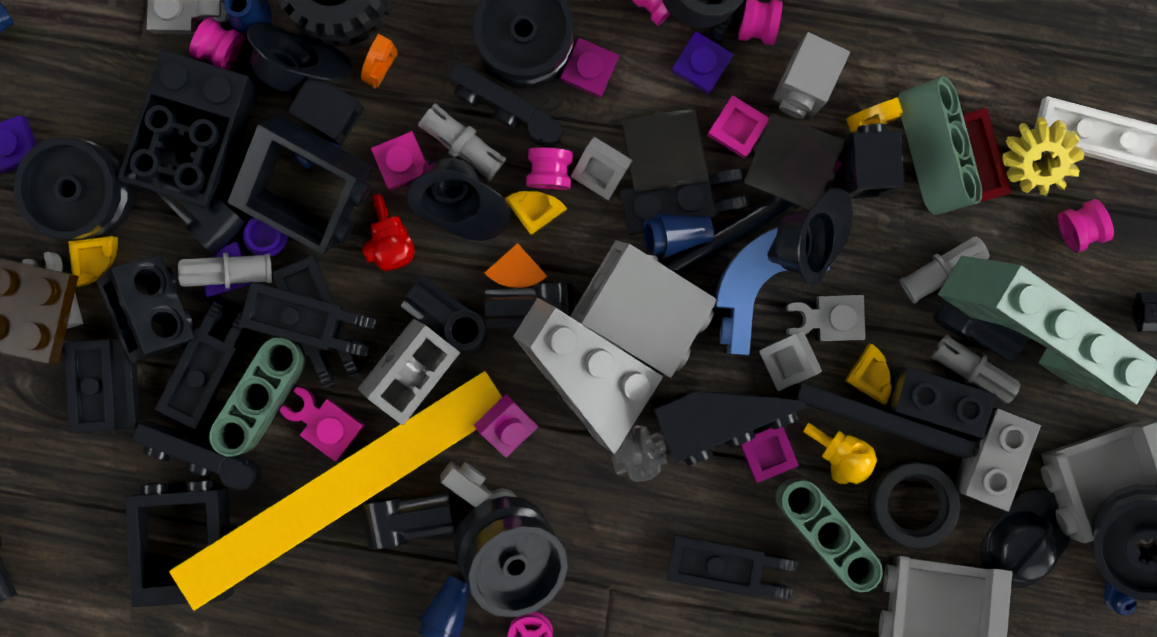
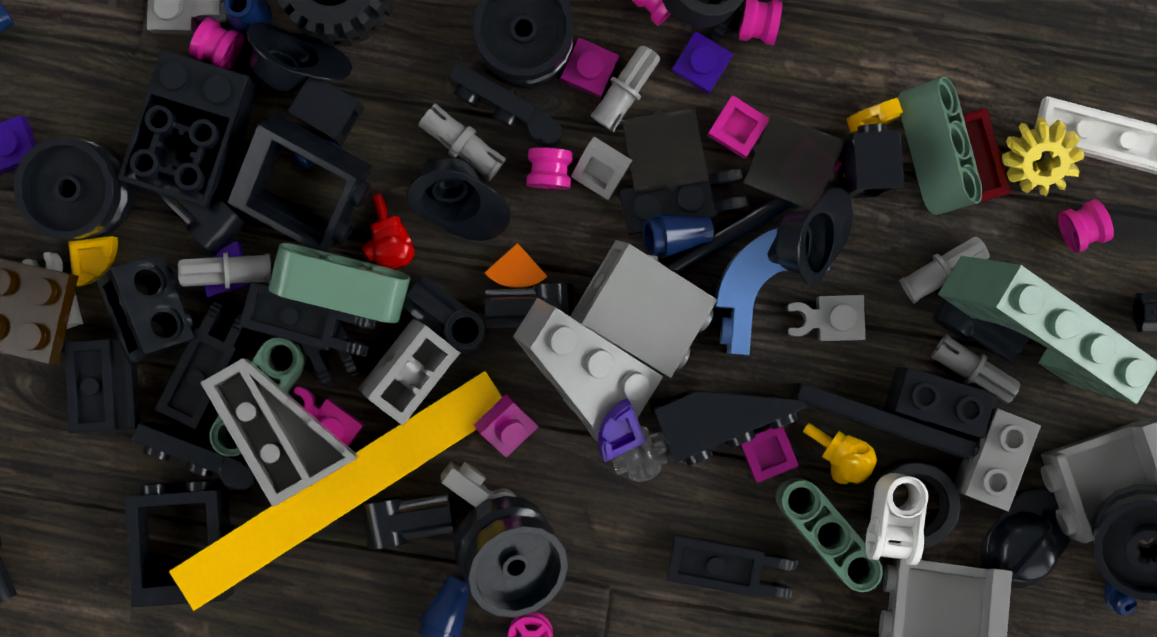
(262, 238): dark purple plate -> none
(274, 432): none -> light grey wedge
(338, 283): none -> sand green beam
(378, 61): orange tile -> none
(399, 160): dark pink plate -> none
(535, 209): yellow tile -> none
(619, 431): none -> dark purple tile
(625, 88): none -> light grey axle
(790, 361): light grey plate -> none
(810, 76): light grey brick -> none
(871, 375): yellow tile -> none
(897, 523): none -> white piece

